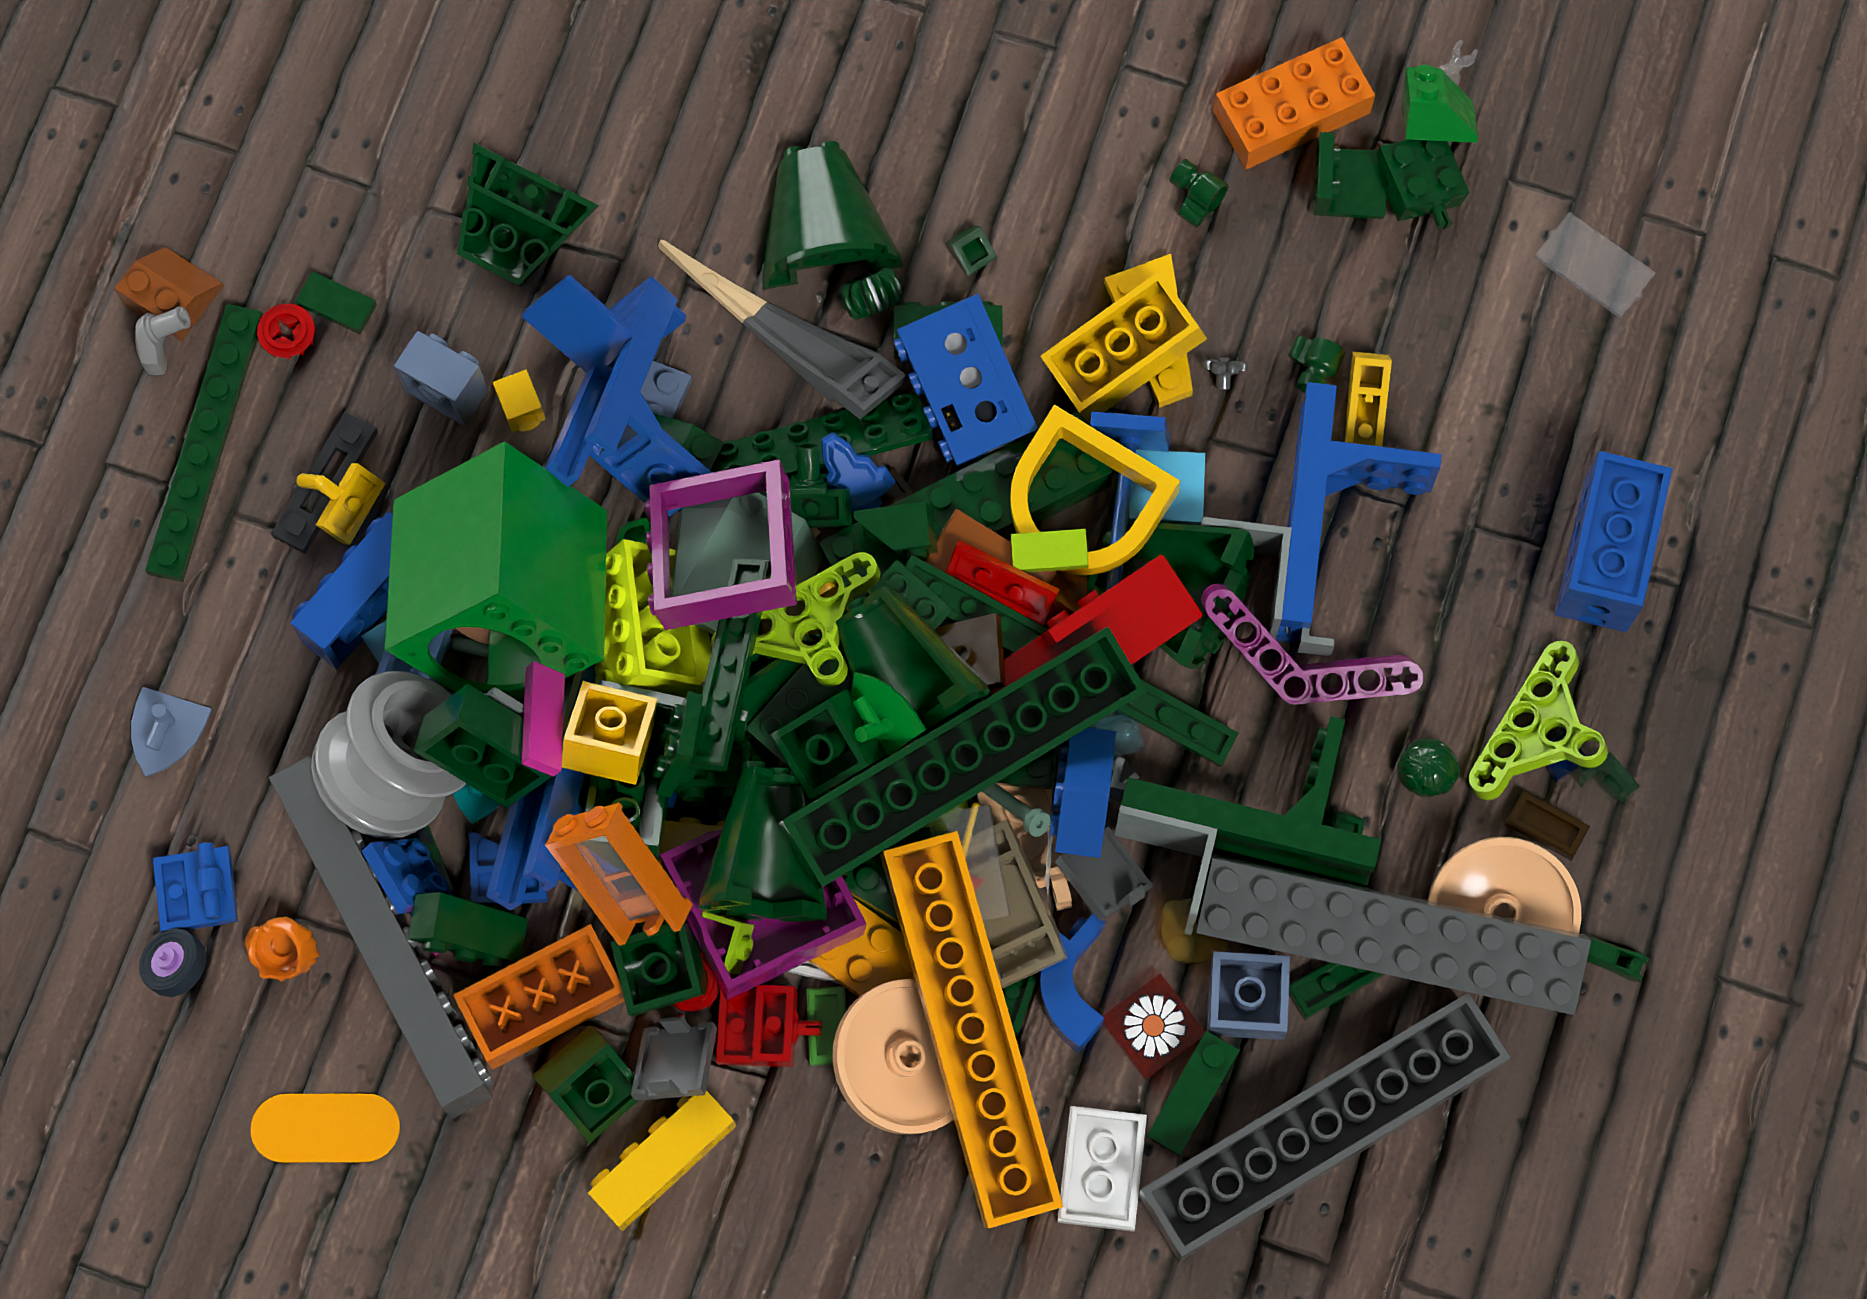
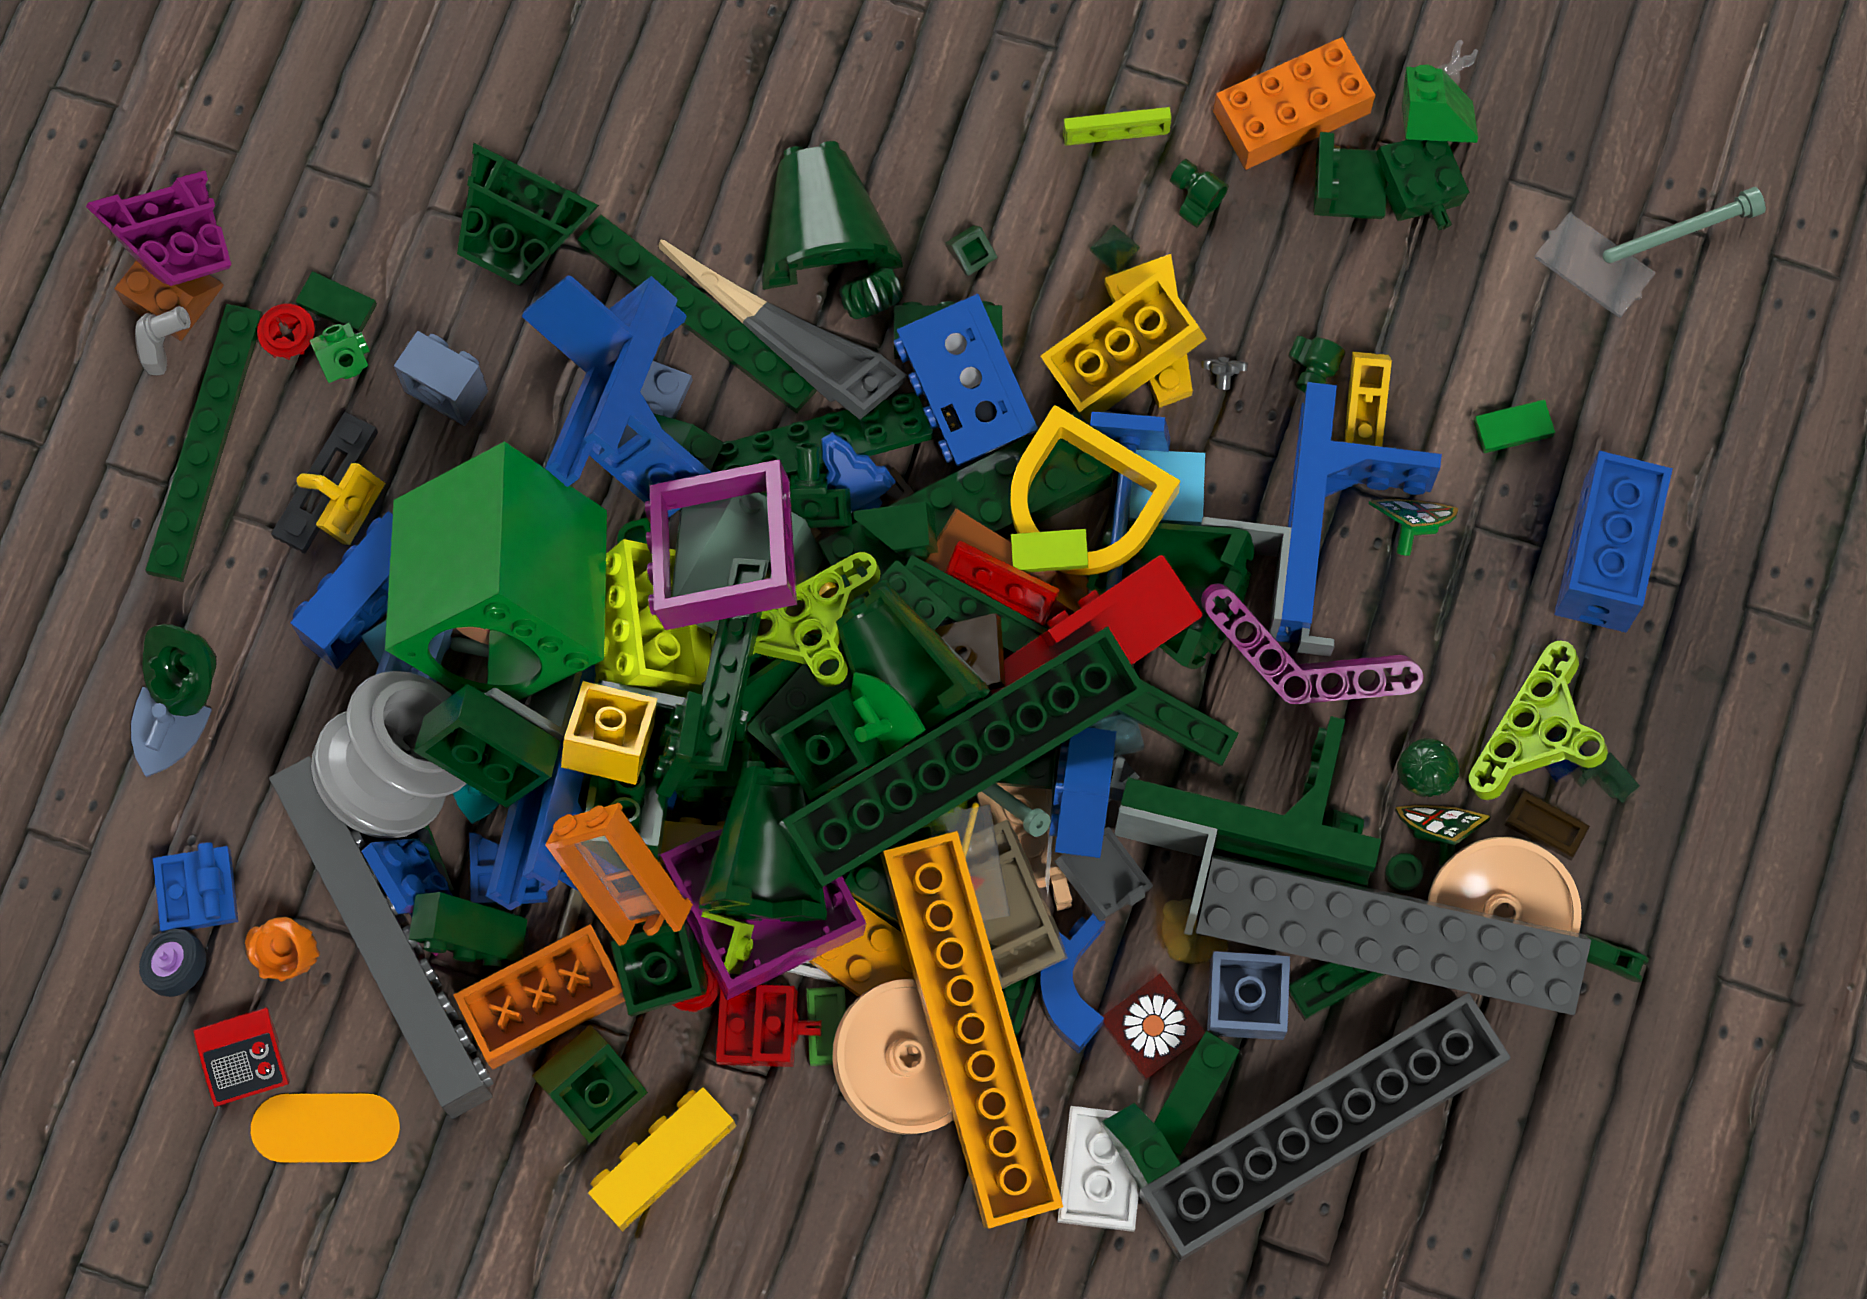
(168, 229): none -> magenta wedge
(178, 668): none -> dark green hat
(241, 1056): none -> slope
(340, 352): none -> green brick
(519, 401): yellow brick -> none
(543, 719): dark pink tile -> none
(674, 1059): dark grey piece -> none
(704, 316): none -> dark green plate
(1115, 248): none -> clear green slope
(1116, 126): none -> lime tile
(1140, 1145): none -> dark green slope
(1403, 872): none -> dark green tile
(1415, 518): none -> shield
(1441, 825): none -> shield
(1514, 426): none -> green tile
(1748, 203): none -> sand green piece

